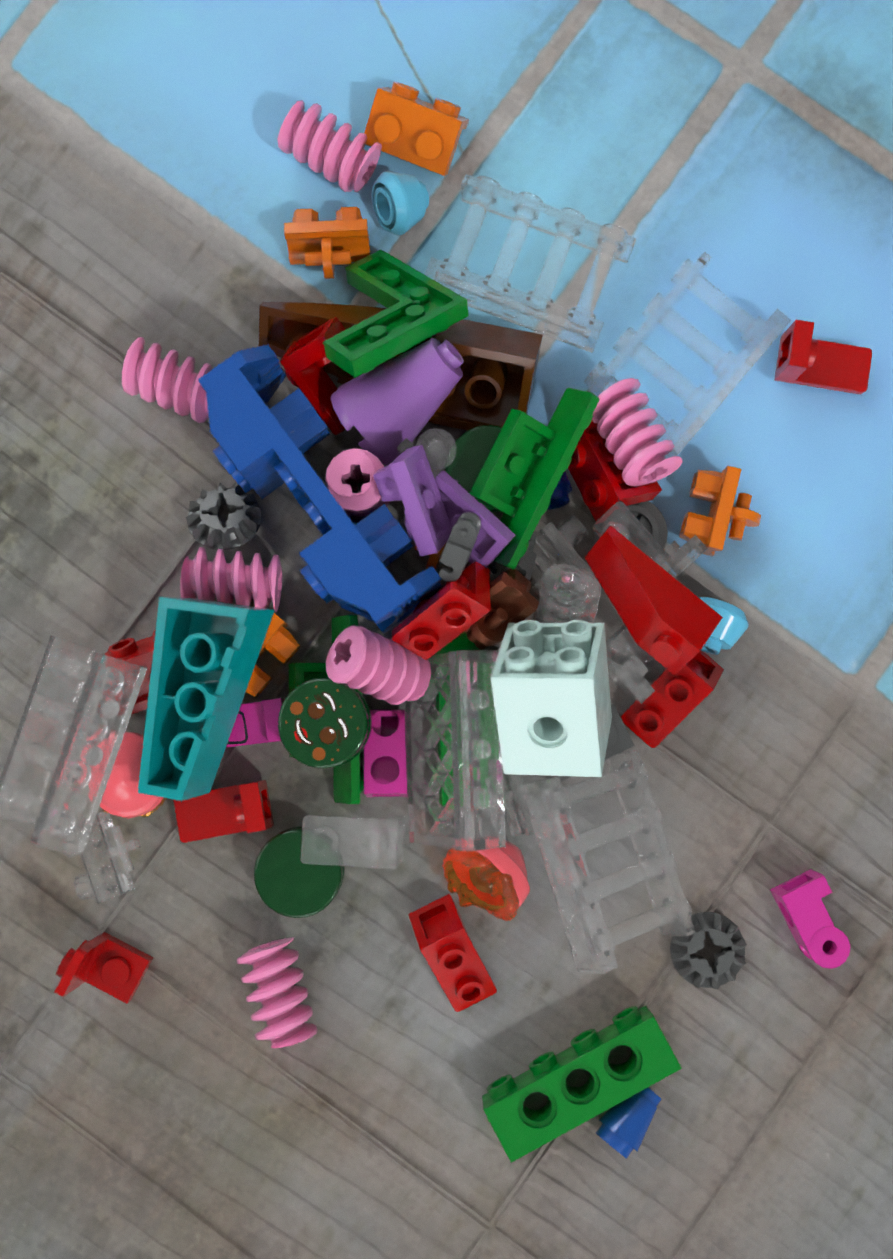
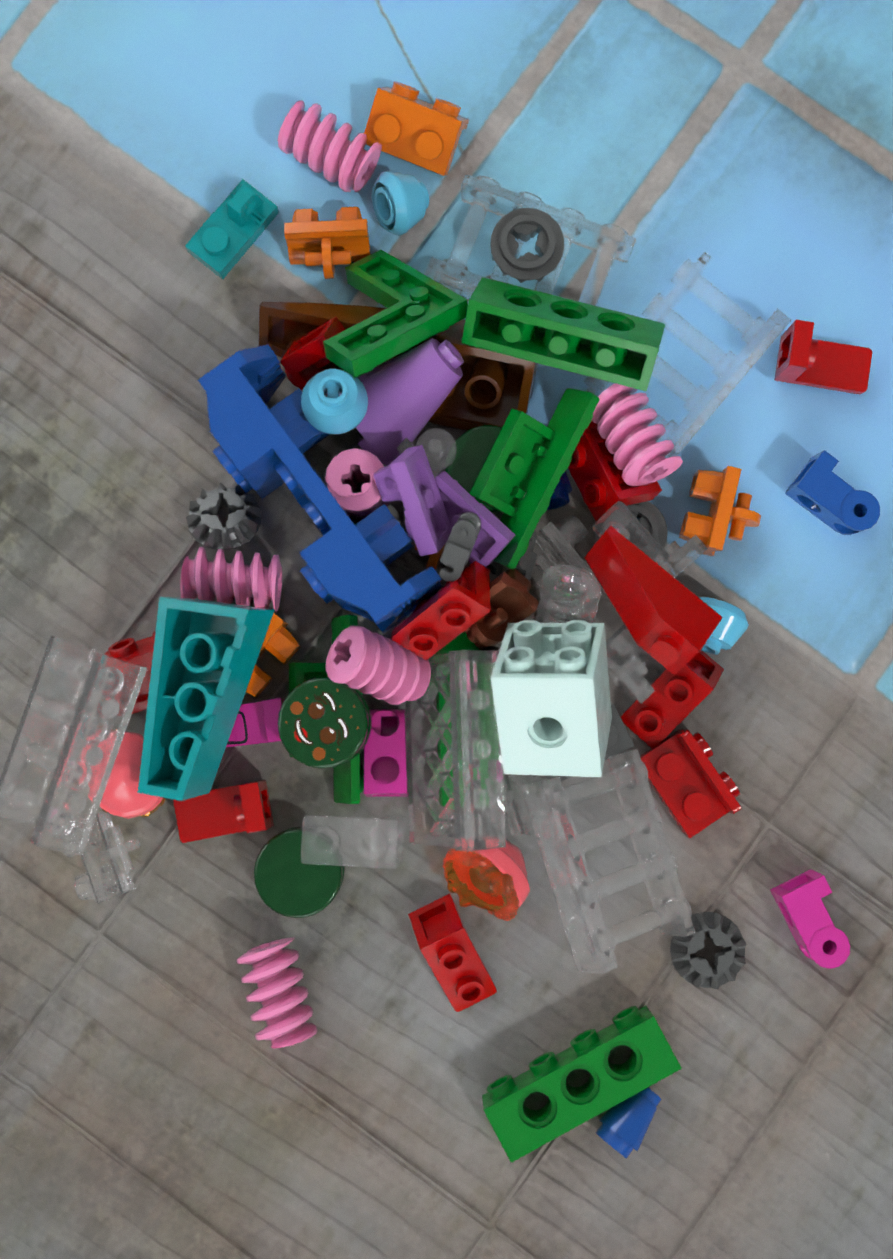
(105, 965): red bracket -> none
(165, 380): bright pink piece -> none
(232, 229): none -> teal hinge
(334, 413): none -> medium azure cone
(523, 225): none -> dark grey gear
(562, 333): none -> green brick
(689, 782): none -> red bracket
(832, 498): none -> blue leg

